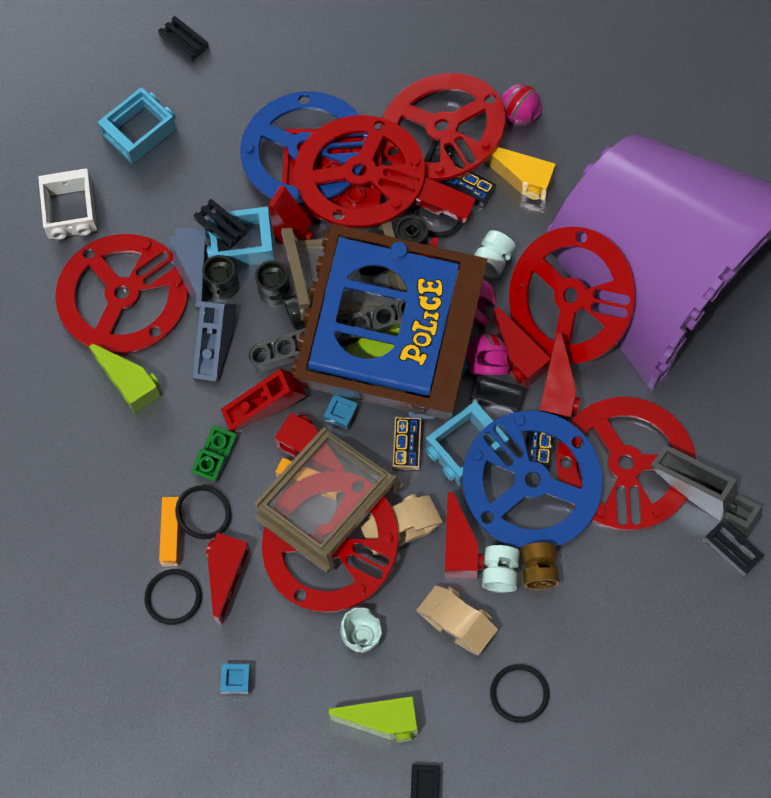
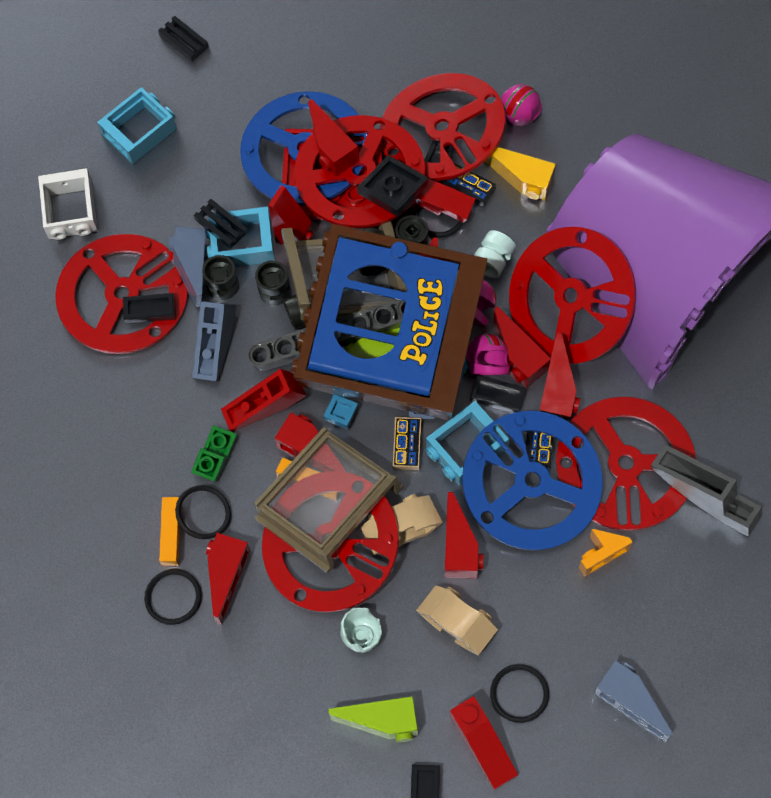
(129, 378): lime slope -> none
(149, 308): none -> black tile
(235, 678): dark azure plate -> none
(334, 146): none -> red slope
(392, 185): none -> black plate
(483, 742): none -> red slope
(501, 565): light aqua wheel -> none
(539, 564): pearl gold wheel -> none
(609, 548): none -> light orange slope
(630, 696): none -> sand blue slope
(741, 540): black tile -> none

